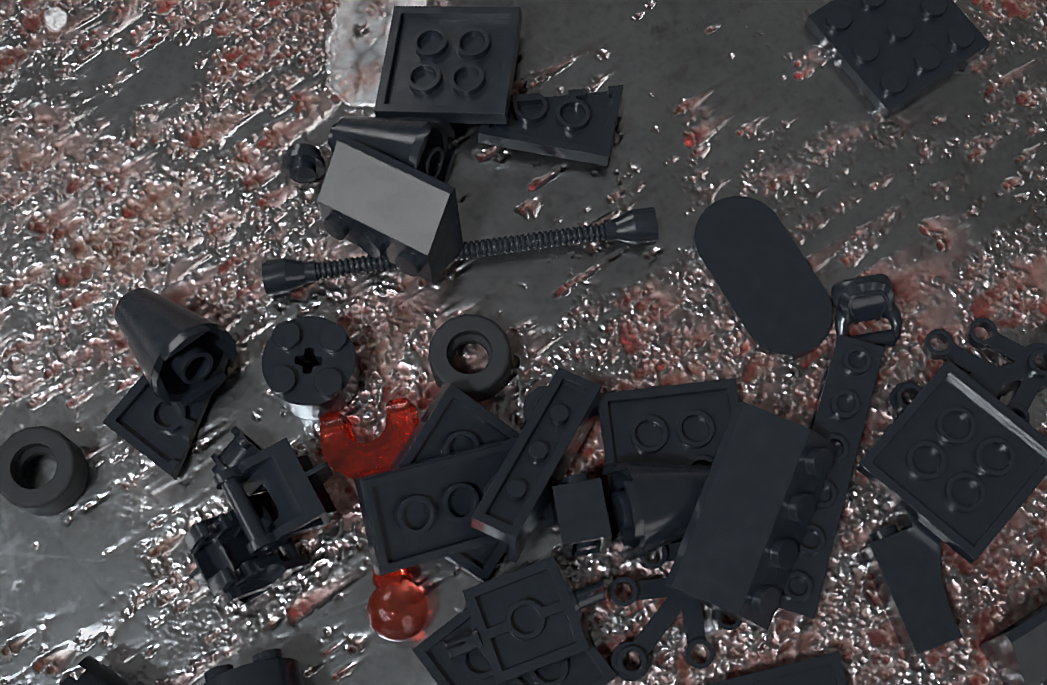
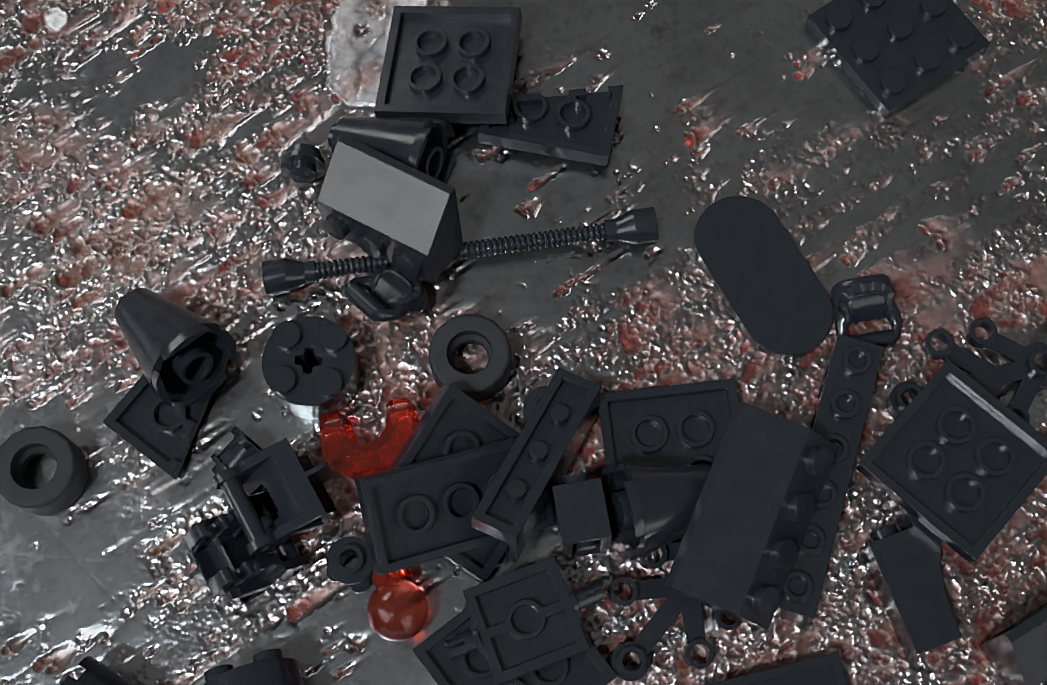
(357, 576): none -> black brick
(390, 294): none -> black piece

